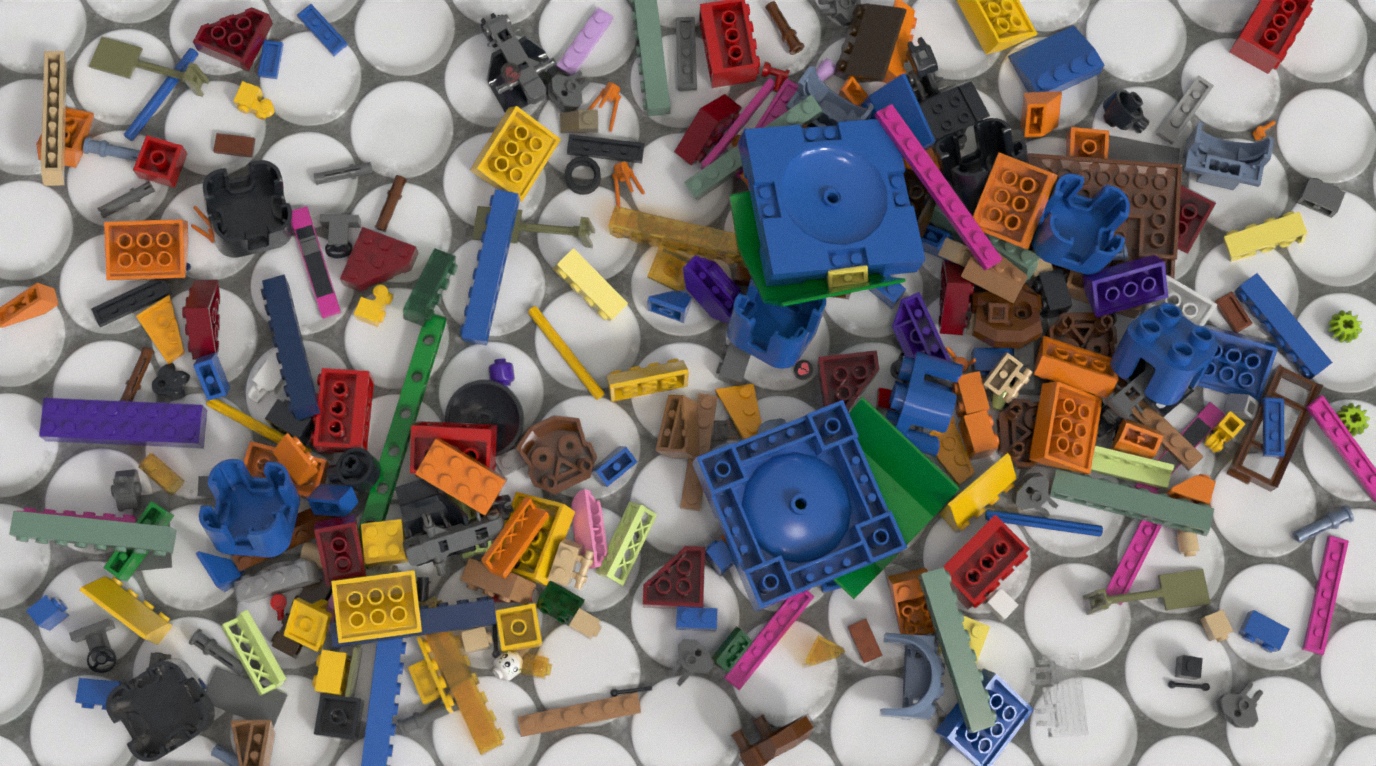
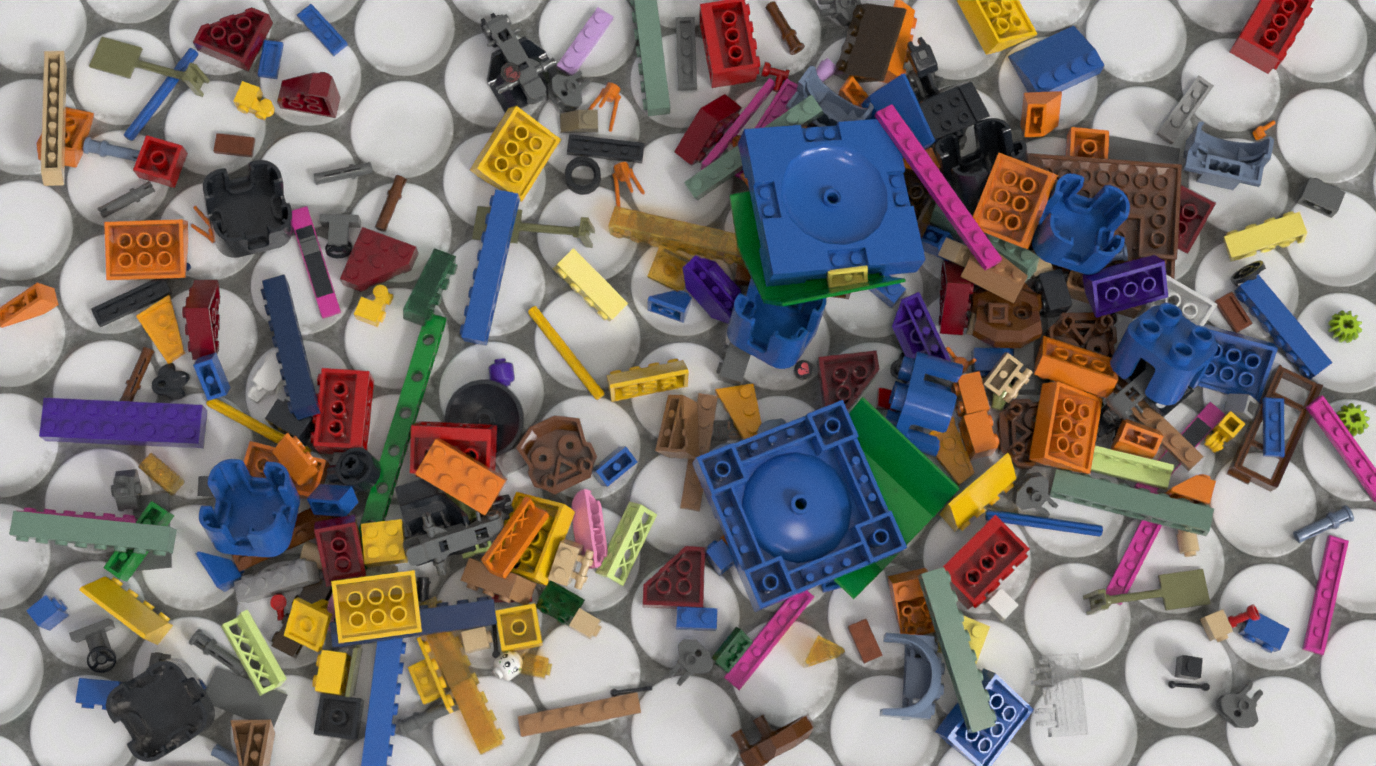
(310, 94): none -> dark red brick
(1125, 111): black piece -> none
(1247, 272): none -> black wheel
(1251, 613): none -> red piece

